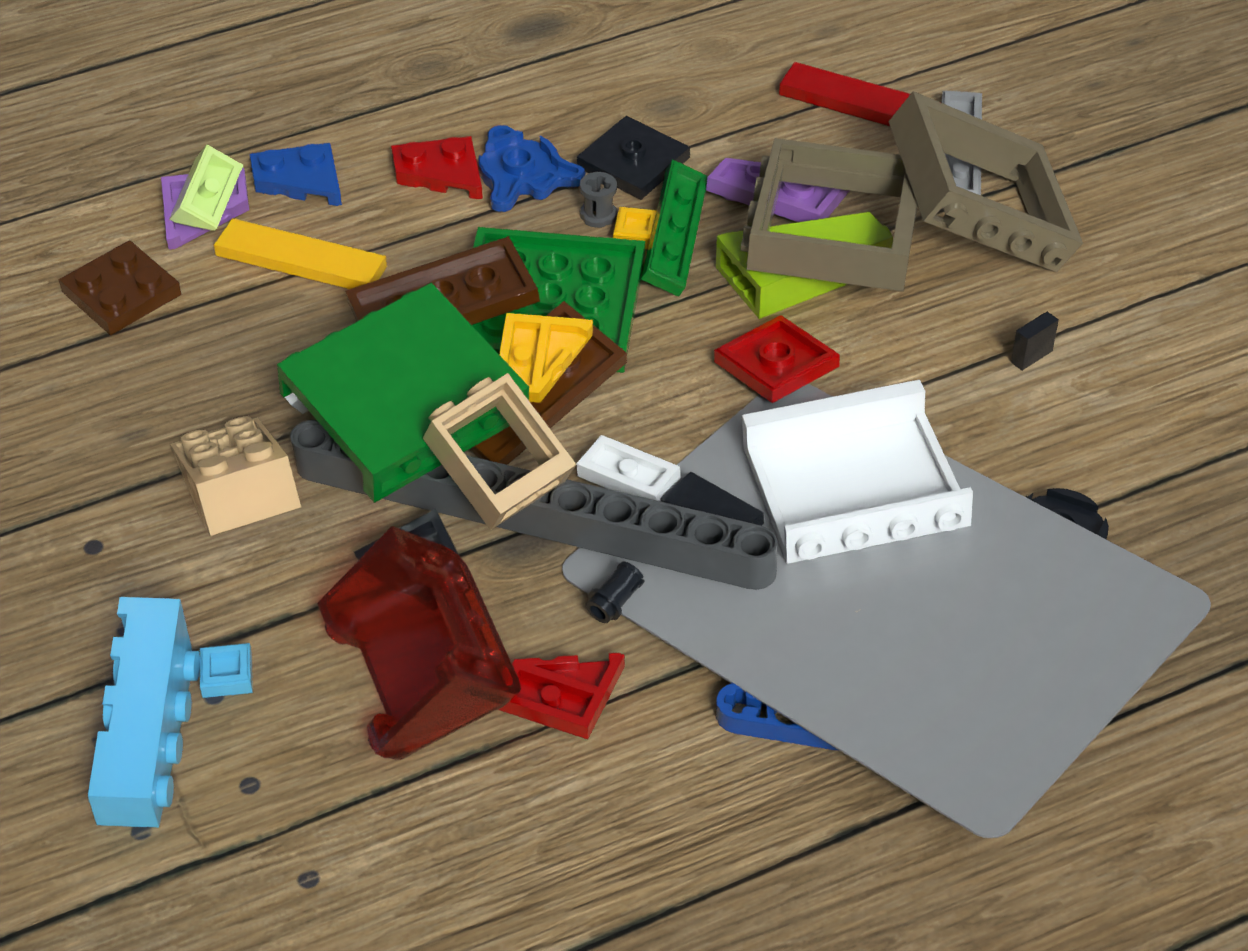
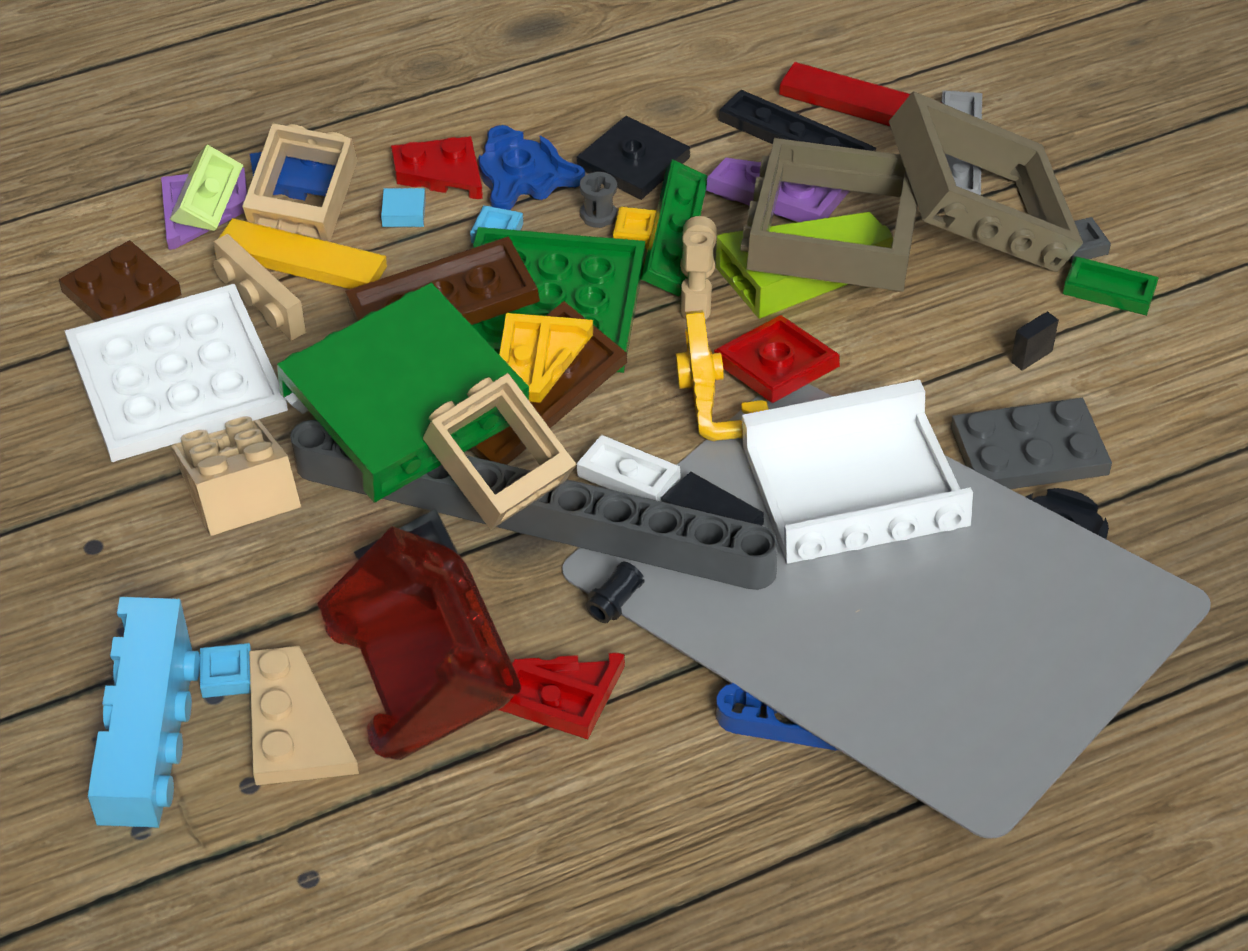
(174, 371): none -> white plate
(259, 287): none -> tan plate
(291, 216): none -> tan window
(292, 722): none -> tan wing
(403, 207): none -> medium azure tile
(497, 218): none -> medium azure tile
(697, 264): none -> tan bar
(698, 371): none -> yellow animal
(772, 121): none -> black tile
(1032, 443): none -> dark grey plate
(1094, 240): none -> dark grey tile
(1110, 285): none -> green tile

